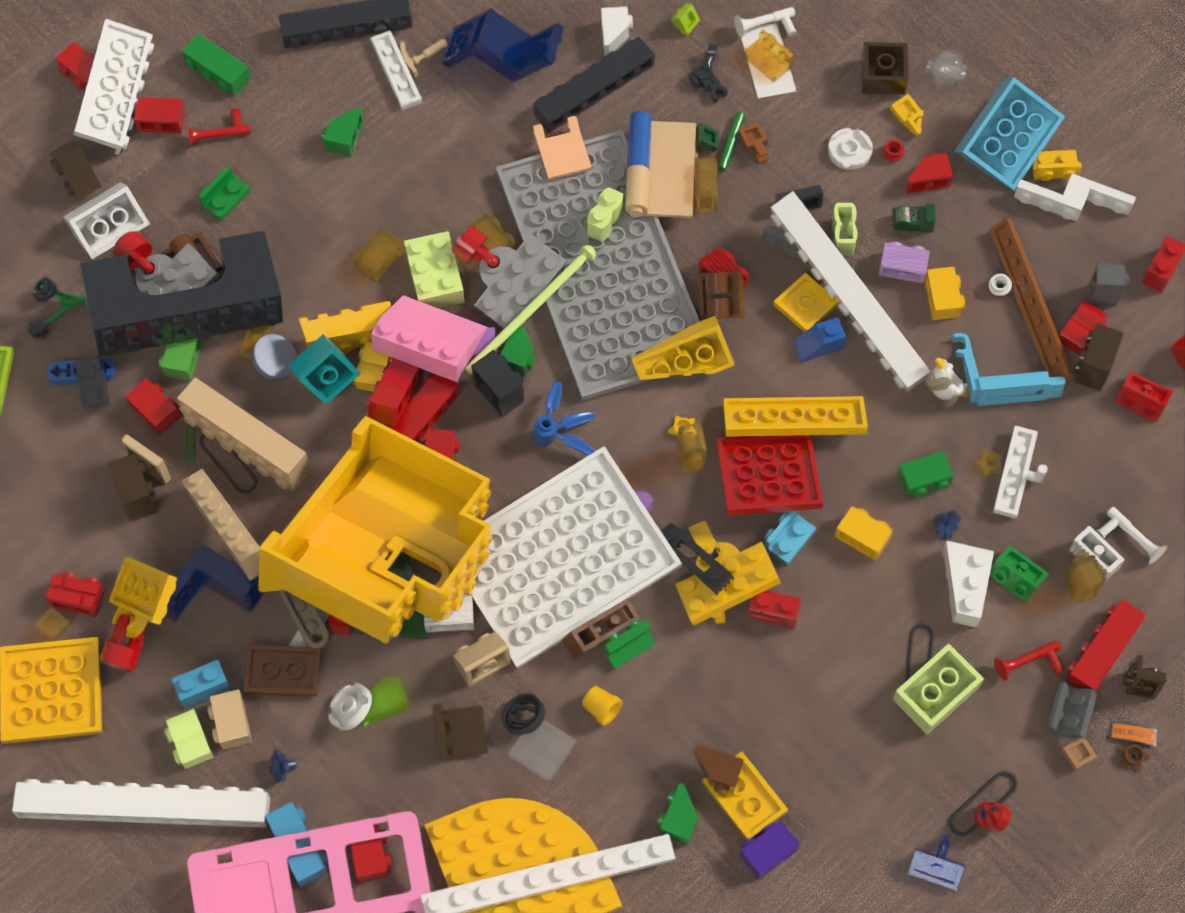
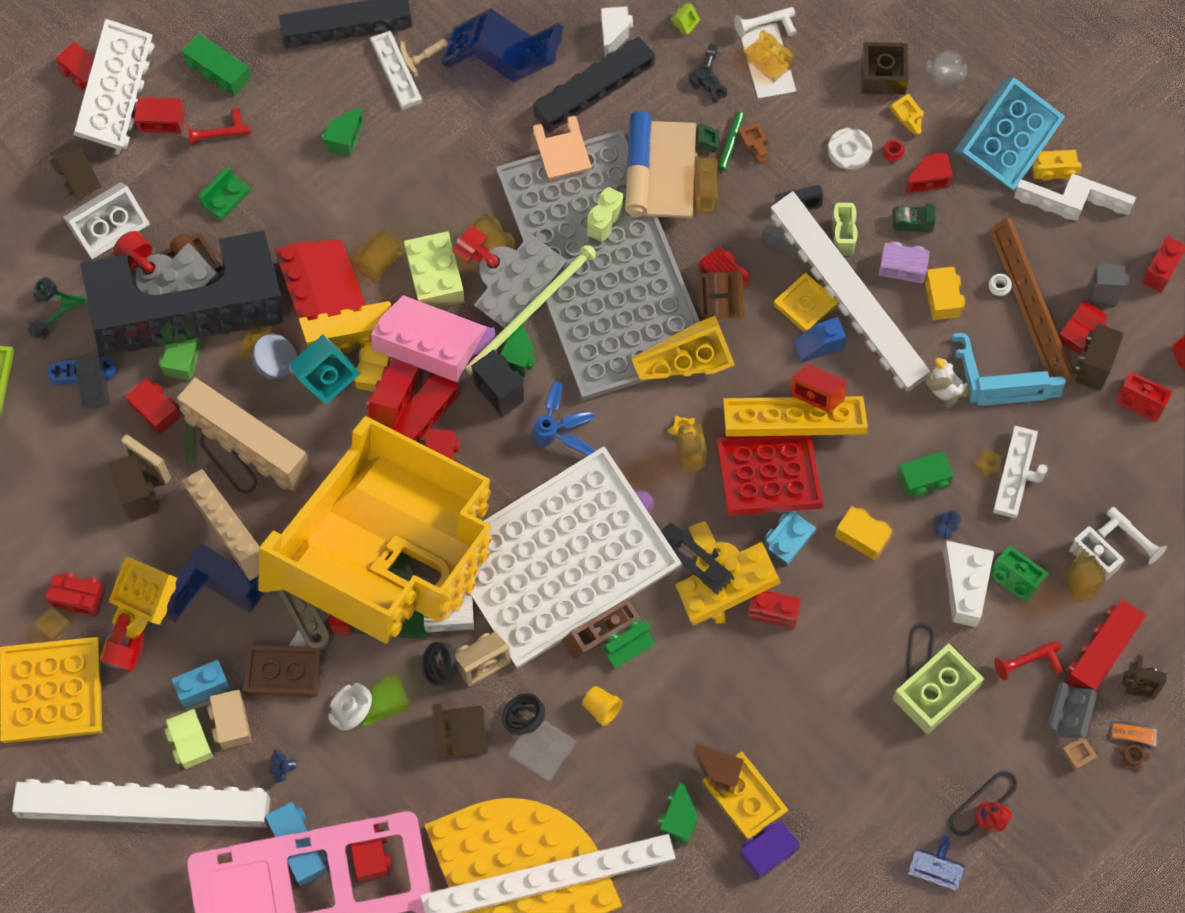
(319, 278): none -> red slope
(430, 661): none -> black piece
(818, 388): none -> red brick

